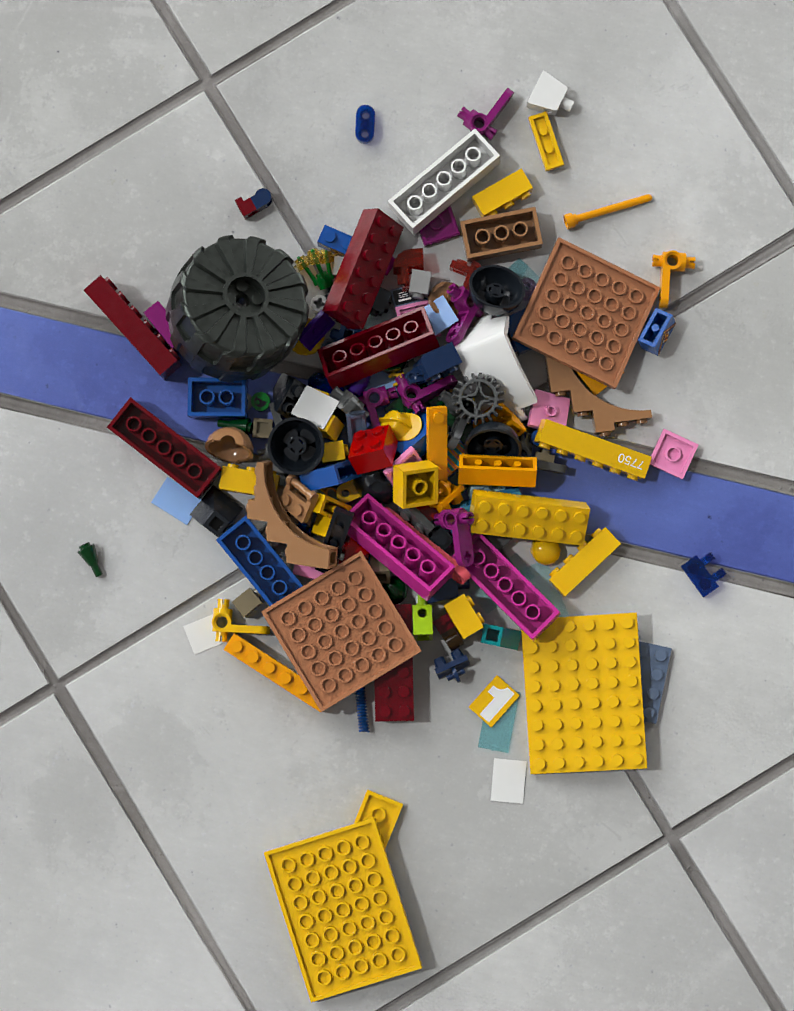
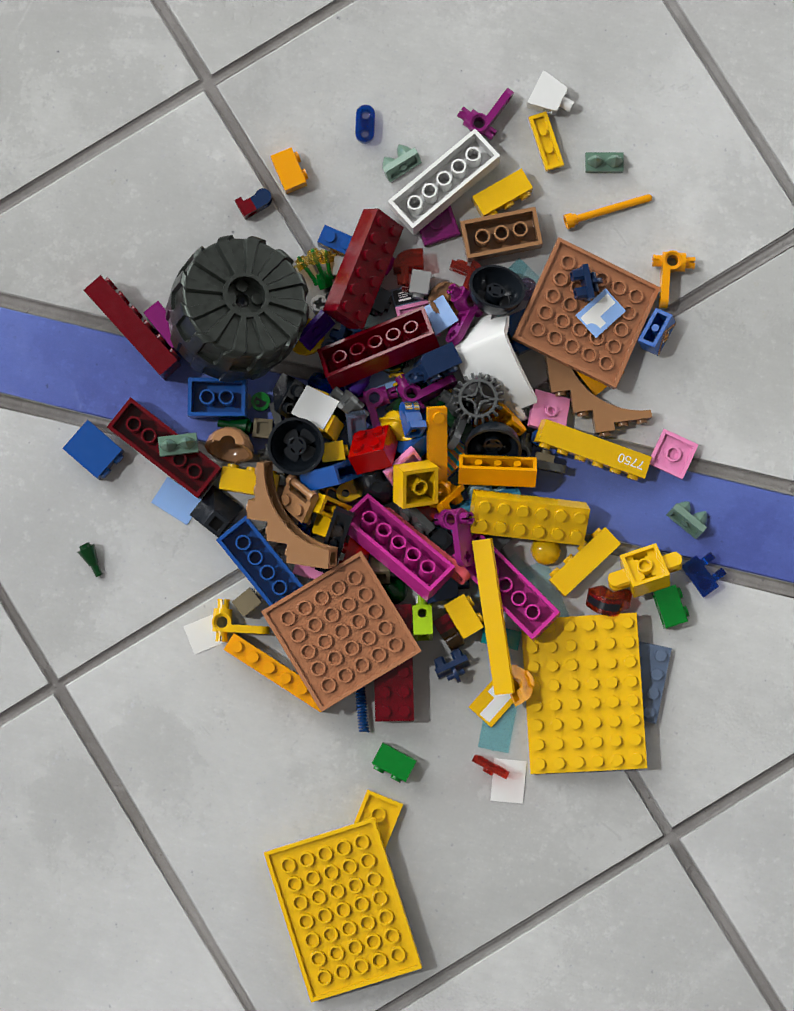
(94, 450): none -> blue brick
(178, 444): none -> sand green tile
(289, 171): none -> light orange brick
(393, 762): none -> green brick
(406, 160): none -> sand green tile
(411, 419): none -> blue leg
(490, 767): none -> clear red plate
(493, 616): none -> yellow tile
(523, 685): none -> light orange cylinder
(588, 281): none -> dark blue hips
(600, 313): none -> sticker
(604, 162): none -> sand green tile
(608, 602): none -> clear red brick
(645, 562): none -> yellow brick
(670, 606): none -> green brick
(690, 523): none -> sand green tile

